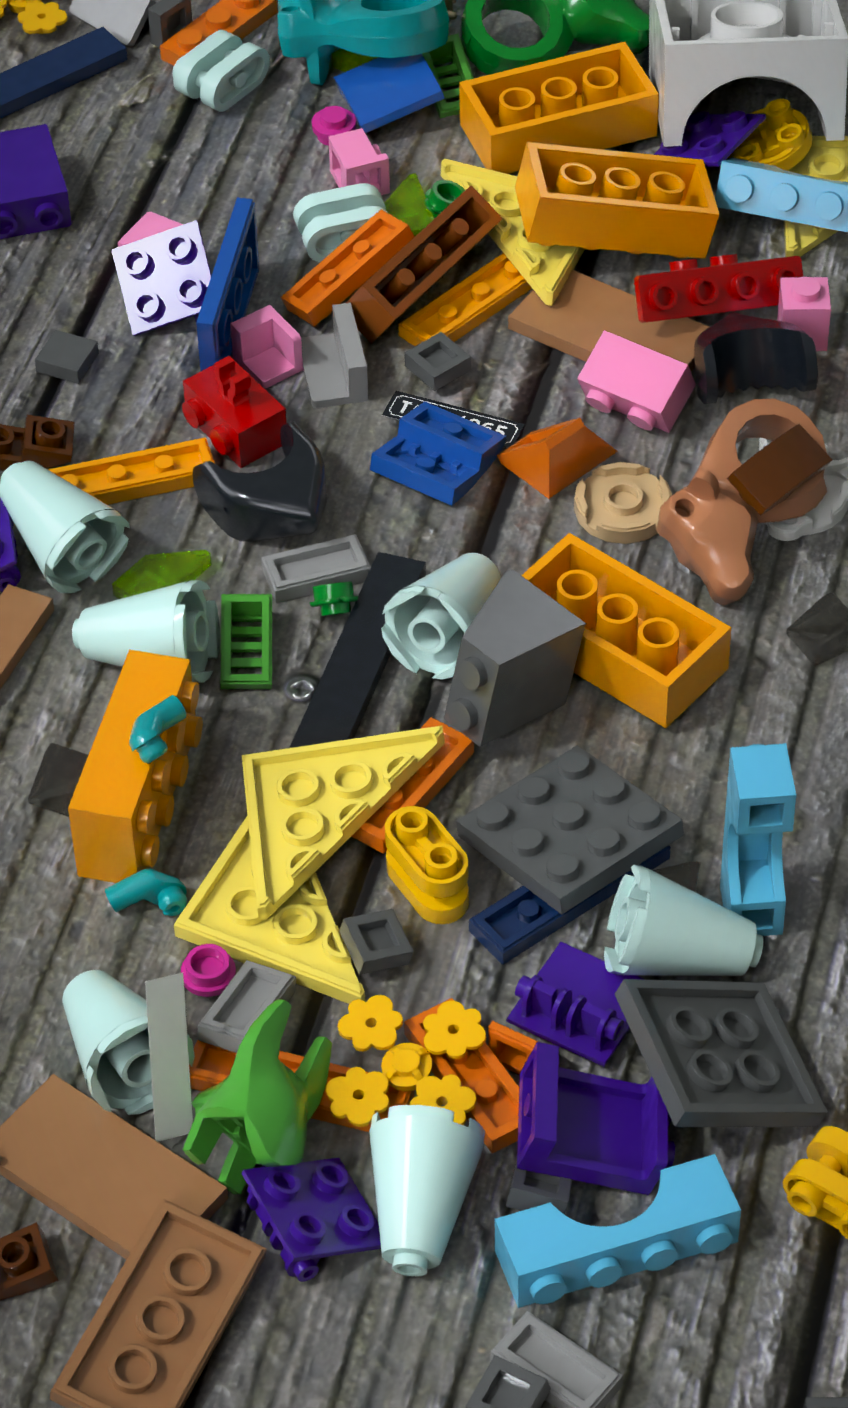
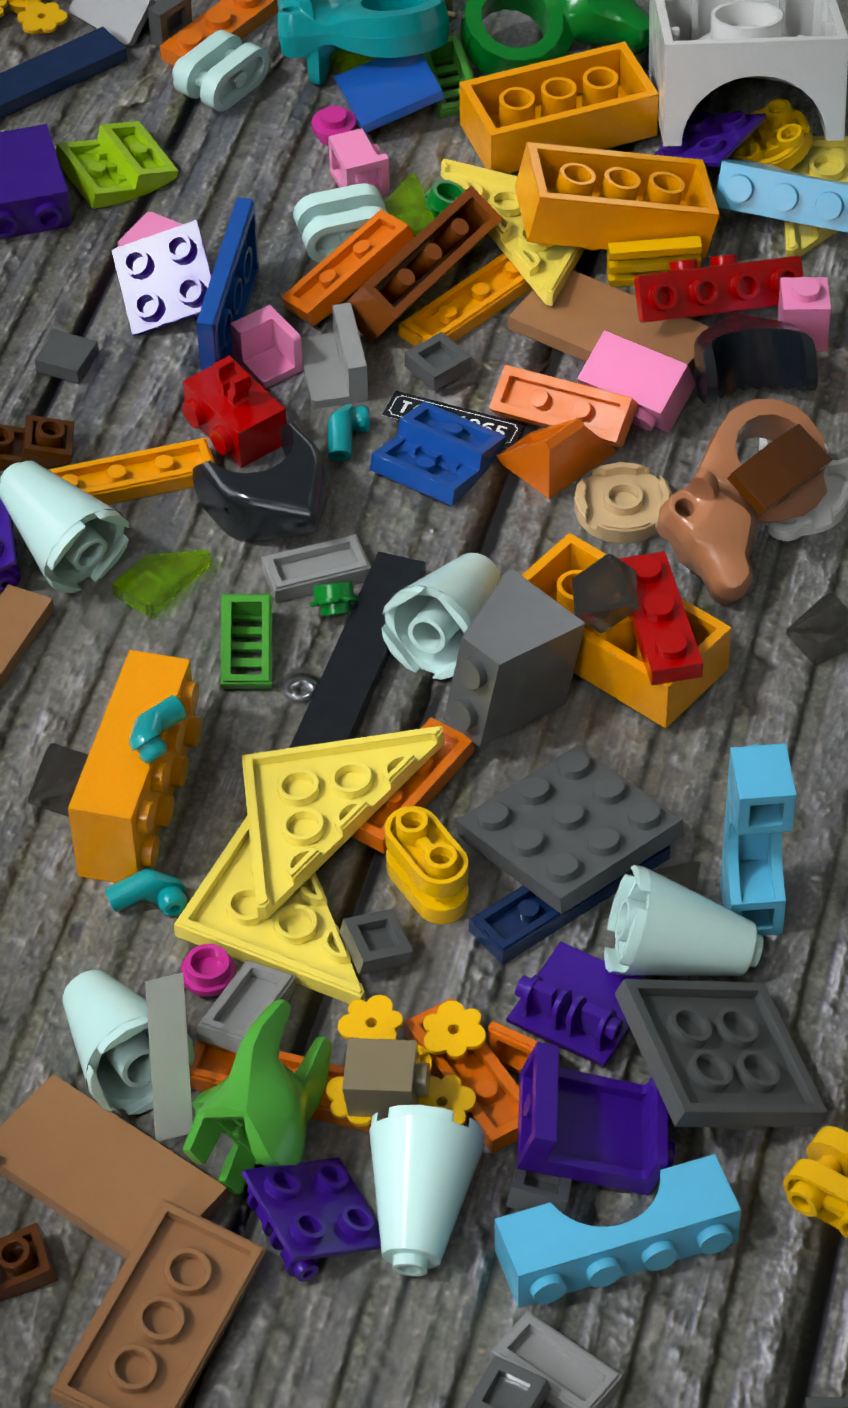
(116, 165): none -> lime slope
(160, 621): light aqua cone -> none
(341, 428): none -> teal arm
(383, 1076): none -> dark tan brick
(551, 401): none -> plate
(605, 593): none -> clear smoke slope
(622, 272): none -> yellow tile
(662, 622): none -> red plate

